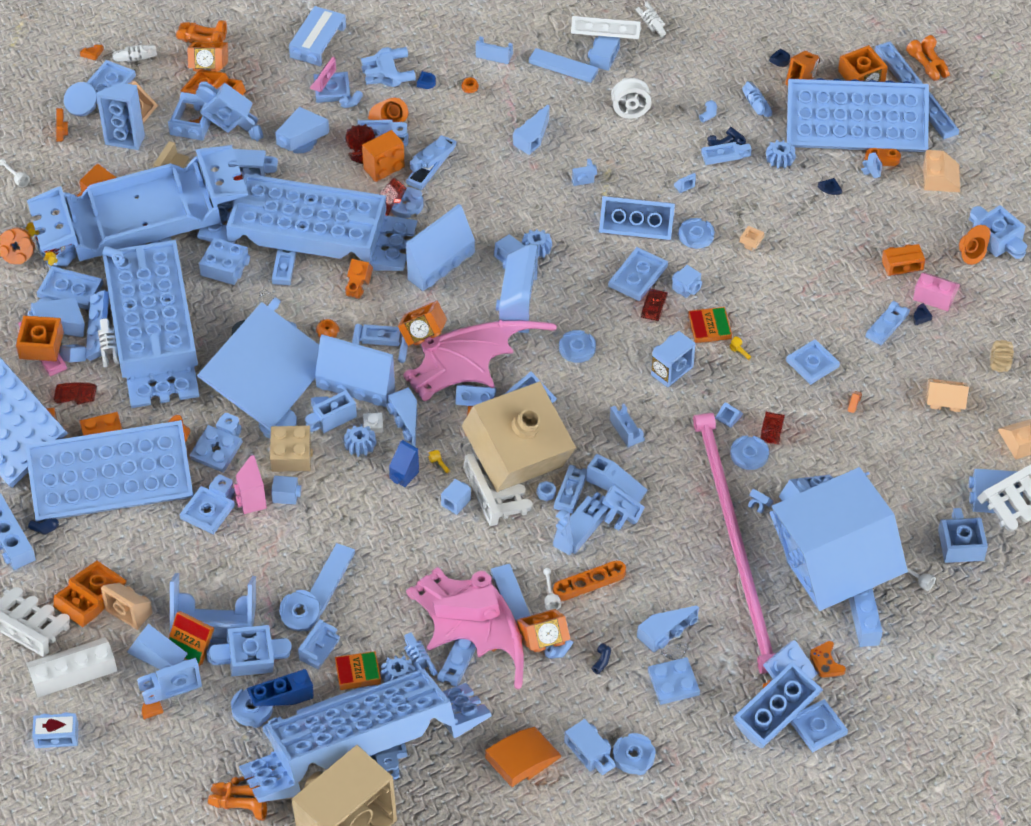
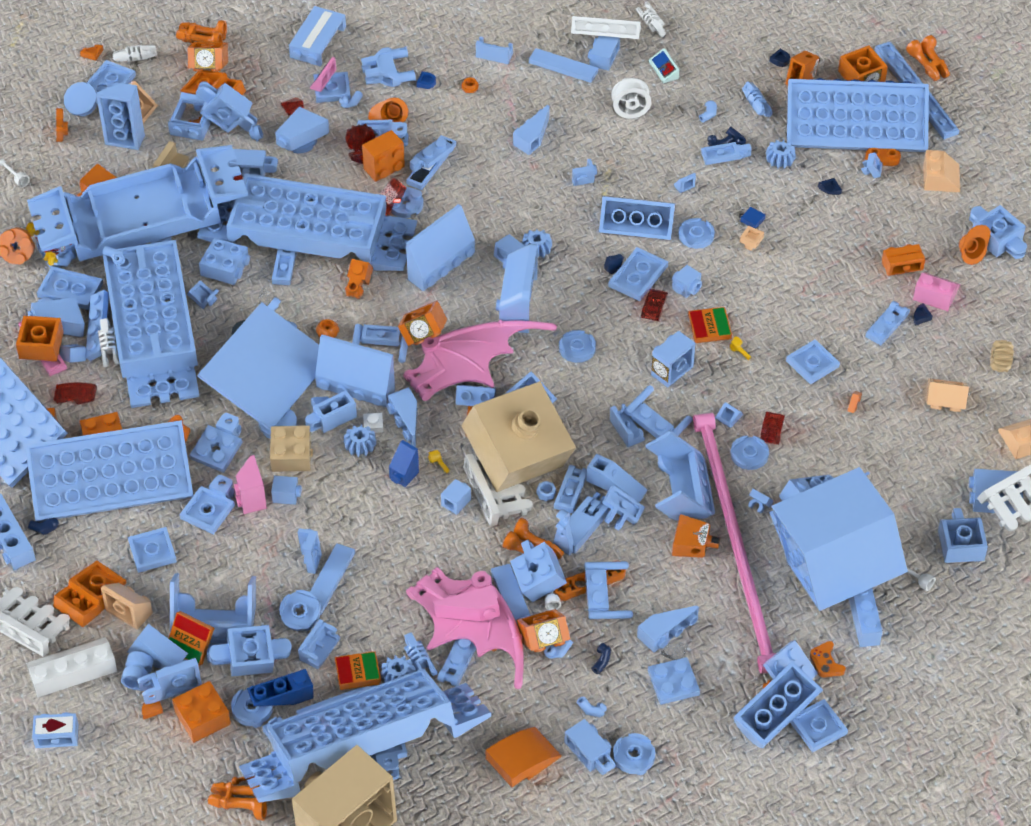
(137, 665): none -> light blue wheel
(152, 549): none -> light blue plate
(201, 711): none -> orange brick
(203, 295): none -> light blue bracket
(291, 105): none -> clear red slope
(310, 548): none -> light blue bracket
(521, 532): none -> orange piece
(537, 570): none -> light blue hinge
(588, 709): none -> light blue arm
(597, 590): none -> light blue plate
(613, 263): none -> dark blue tile
(649, 419): none -> light blue plate
(664, 66): none -> slope
(687, 477): none -> light blue windscreen
(693, 538): none -> orange torso
(752, 217): none -> blue tile

